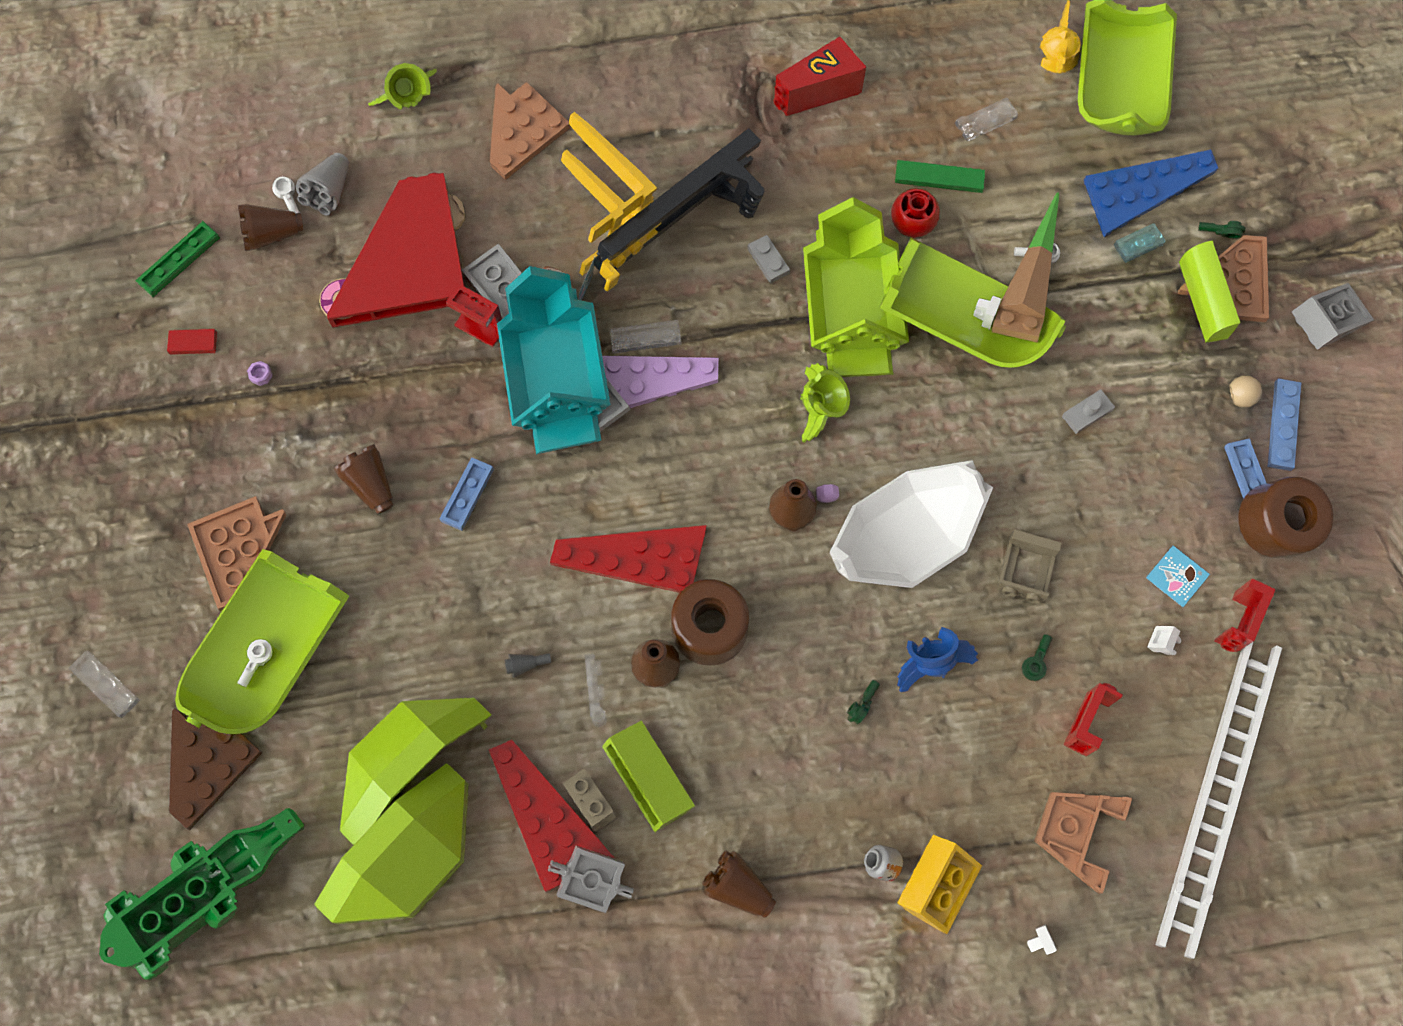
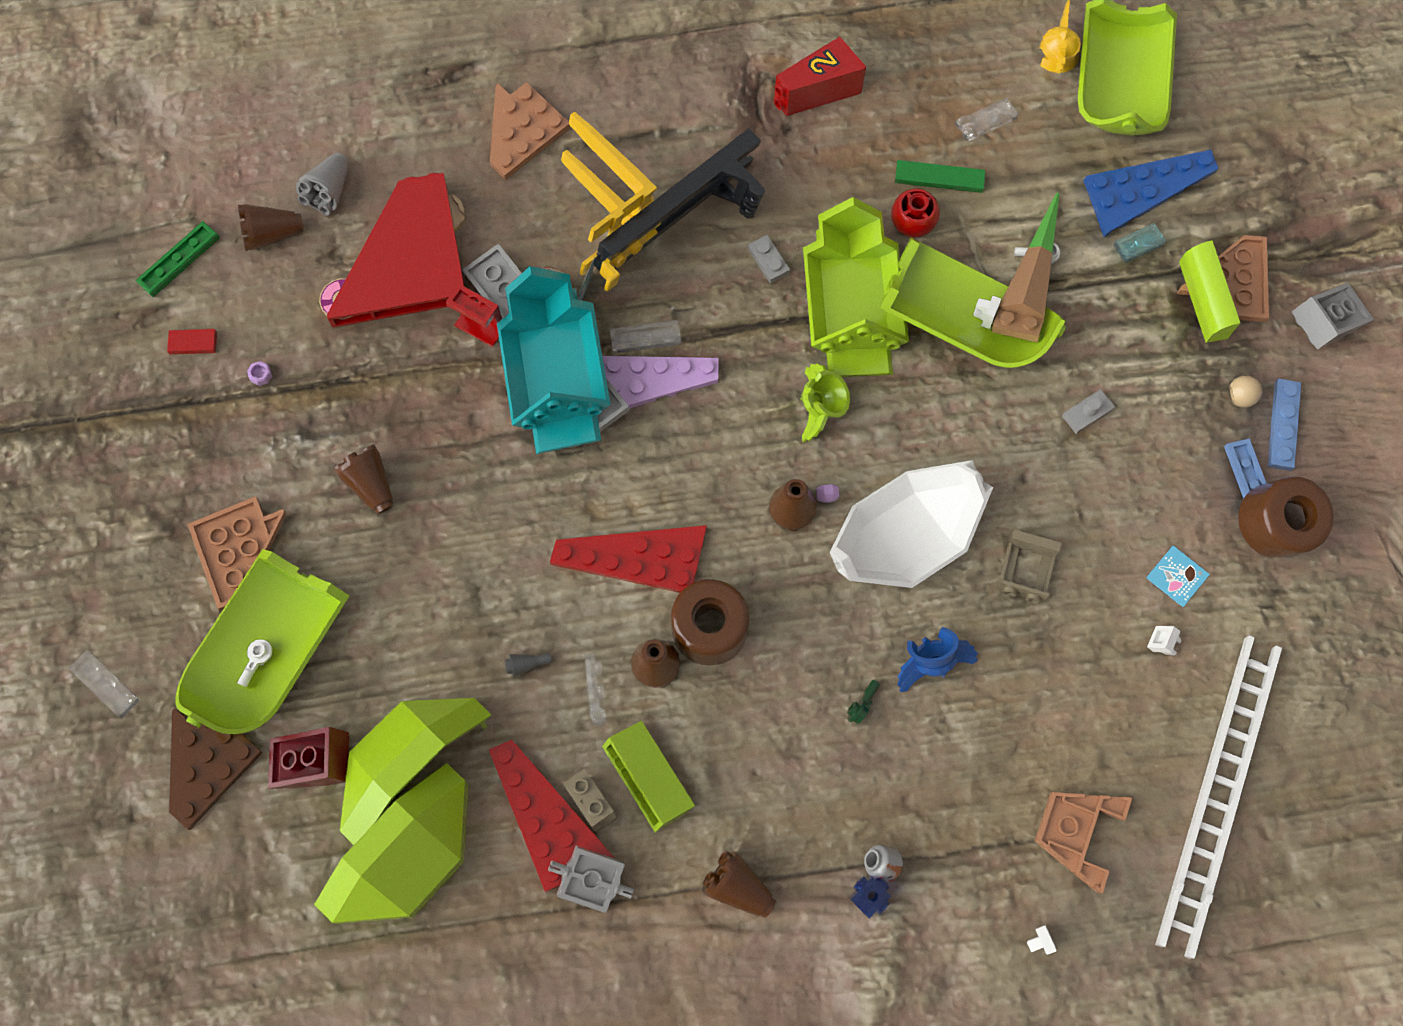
(194, 895): green animal -> none
(284, 189): white plate -> none
(308, 759): none -> dark red slope
(405, 86): lime helmet -> none
(466, 494): medium blue plate -> none
(877, 903): none -> clear blue brick
(940, 883): yellow slope -> none
(1034, 667): dark green plate -> none
(1078, 737): red panel -> none
(1232, 230): dark green plate -> none
(1256, 598): red panel -> none

